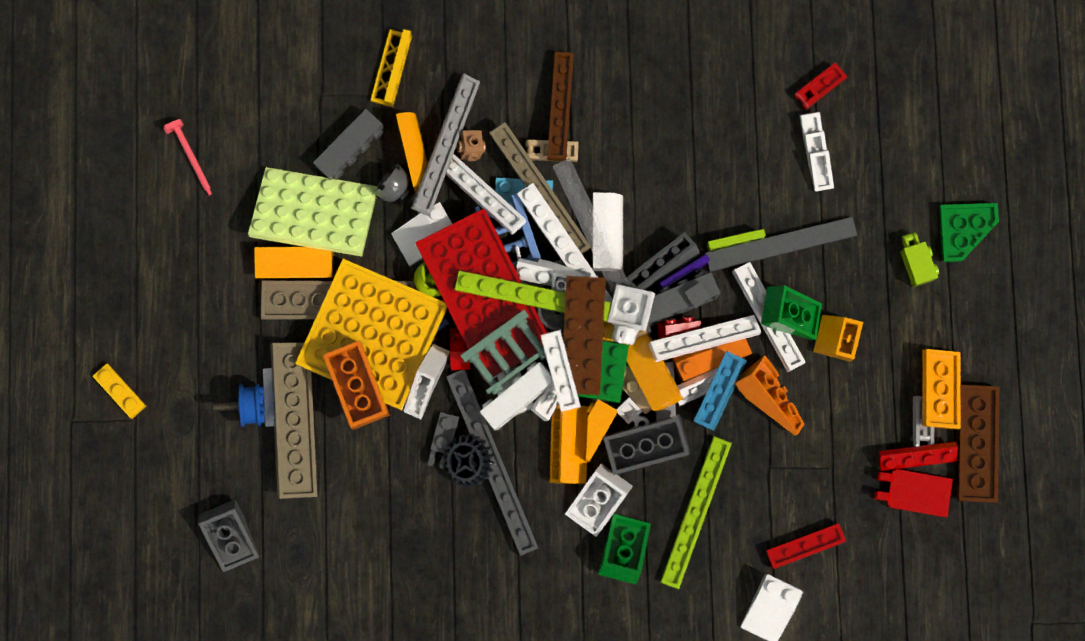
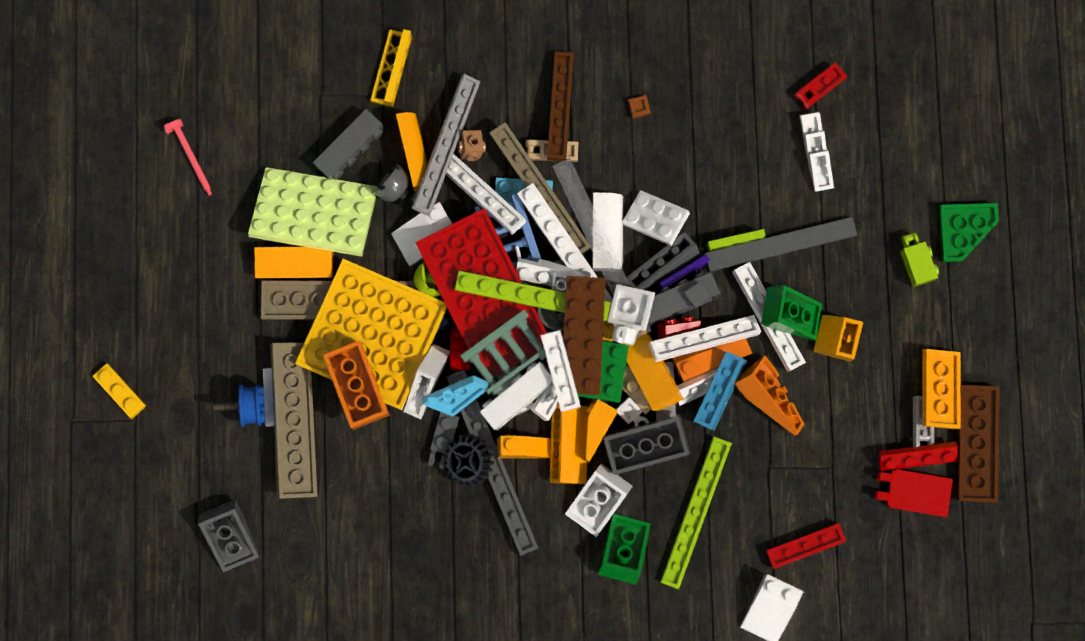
(456, 396): none -> medium azure wing
(523, 447): none -> light orange slope
(639, 106): none -> dark orange tile
(655, 217): none -> white plate

